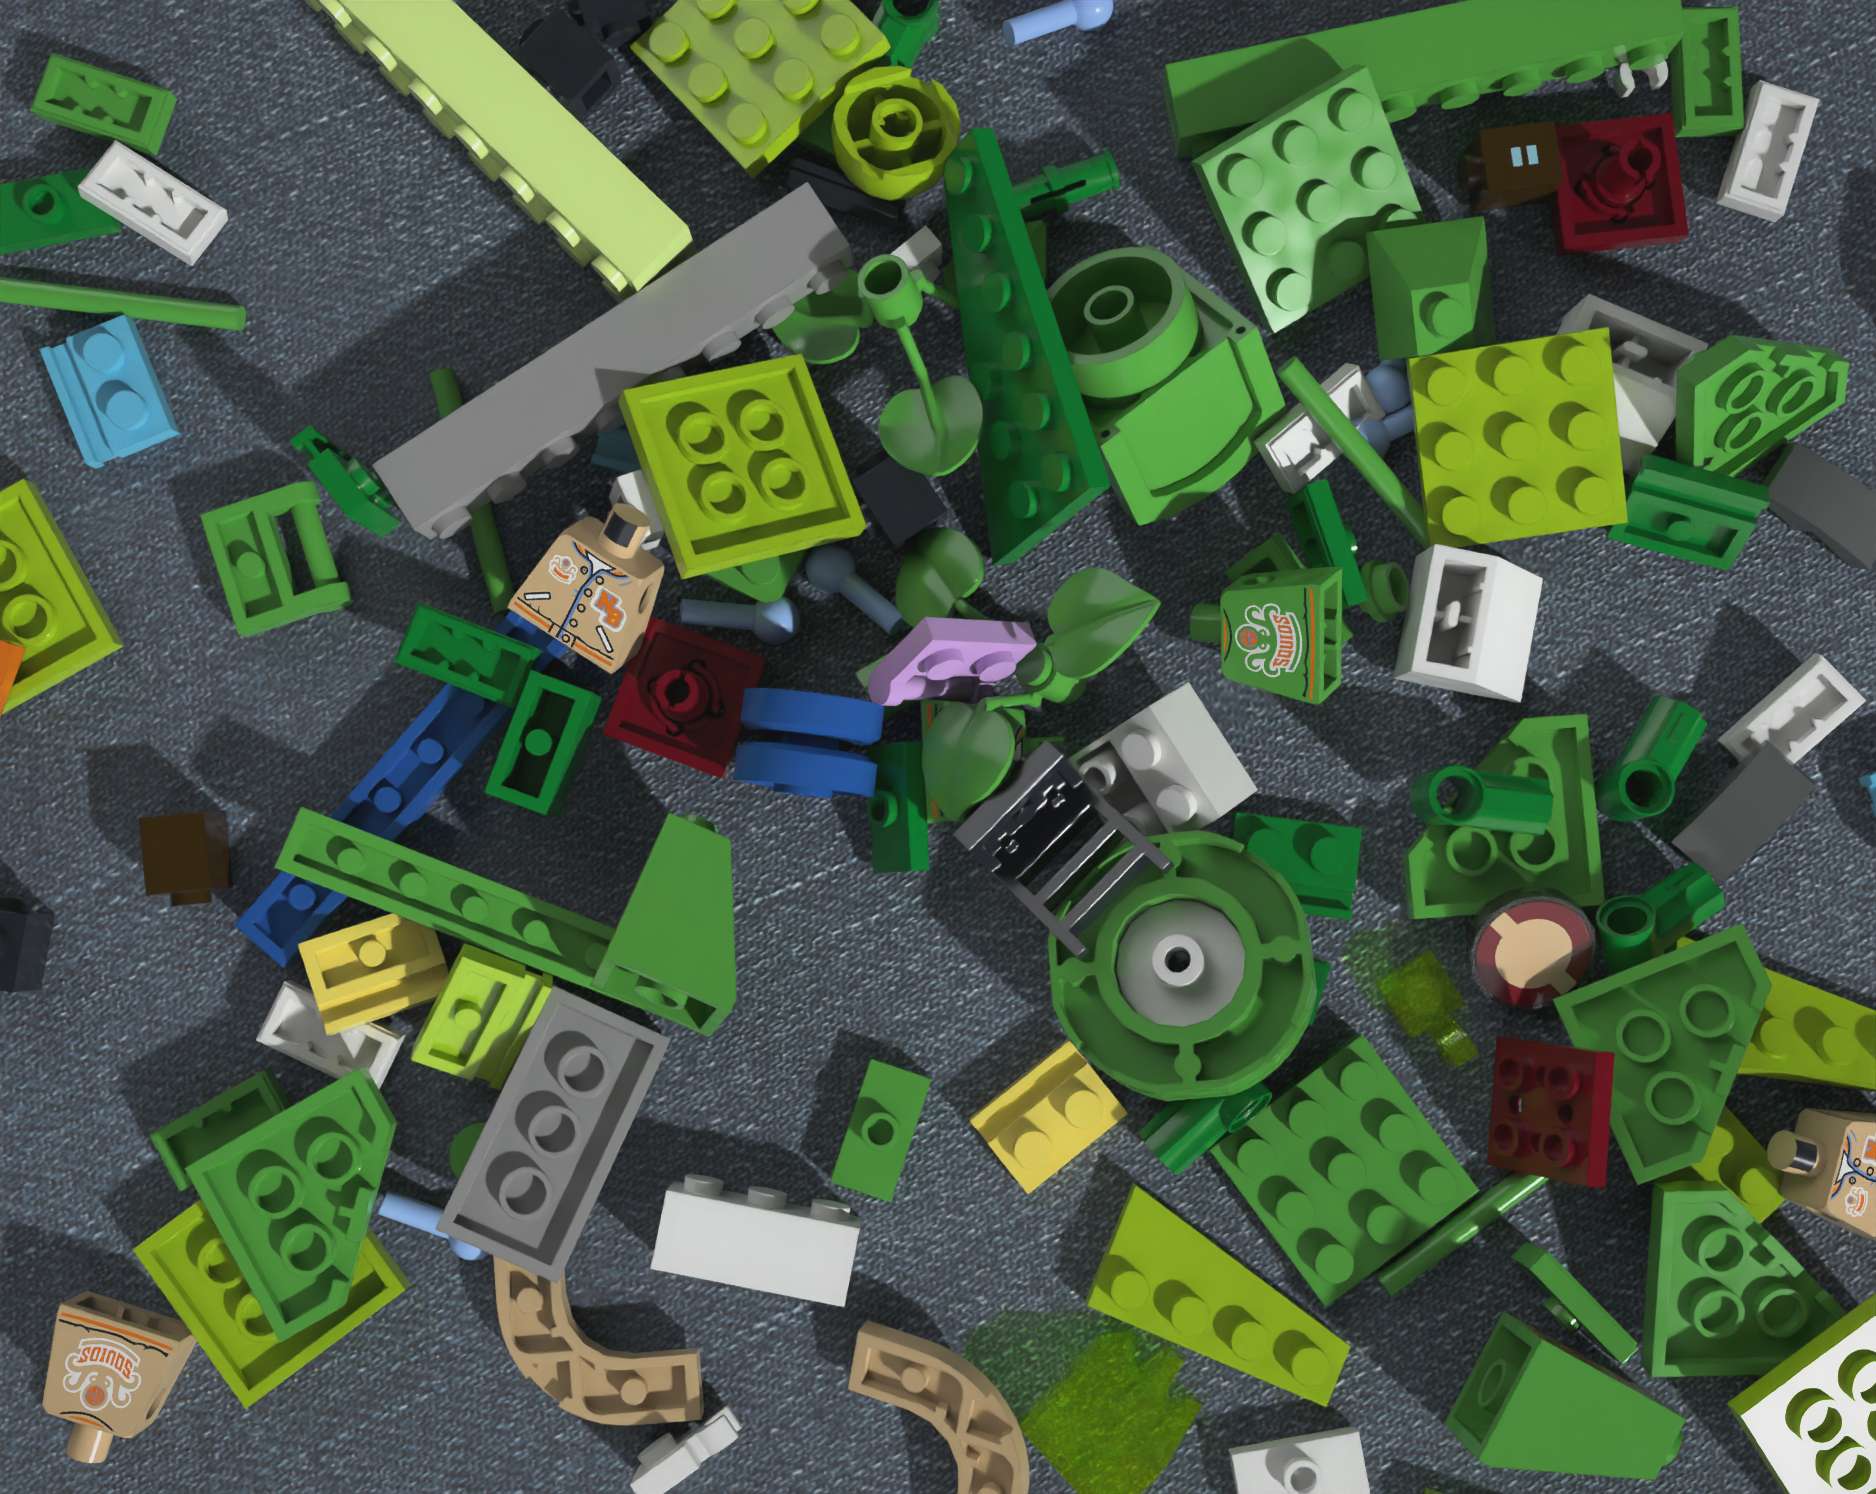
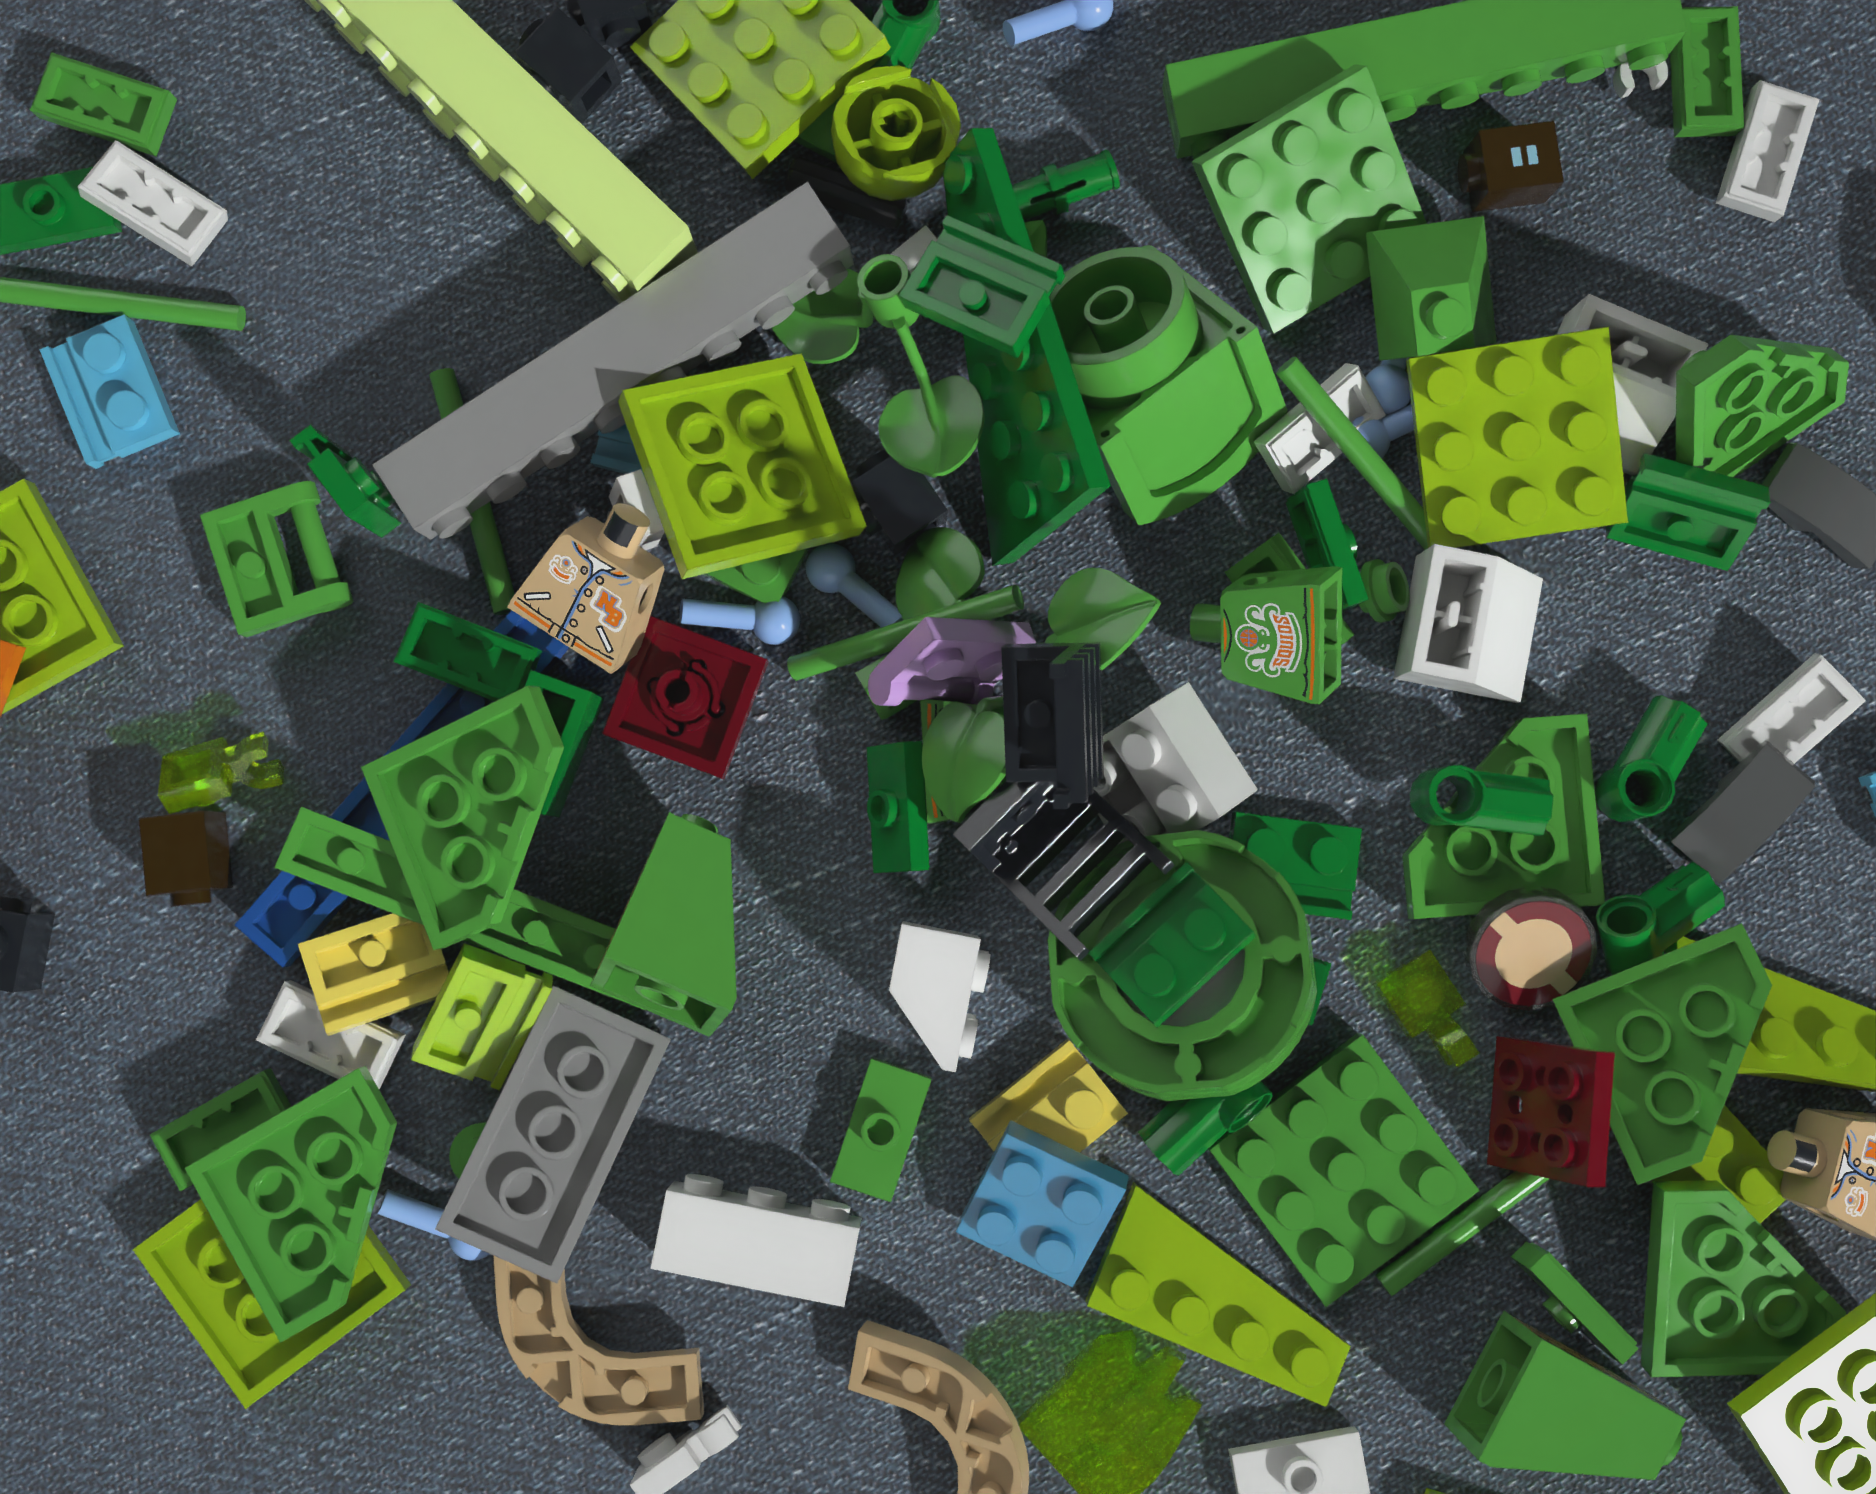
(111, 1370): tan torso -> none
(207, 771): none -> clear neon green plate
(467, 809): none -> bright green plate
(808, 743): blue wheel -> none
(888, 637): none -> bright green bar
(934, 984): none -> white slope
(982, 286): none -> green plate
(1042, 1203): none -> dark azure plate
(1054, 717): none -> black plate
(1172, 944): none -> green plate
(1638, 154): dark red plate -> none

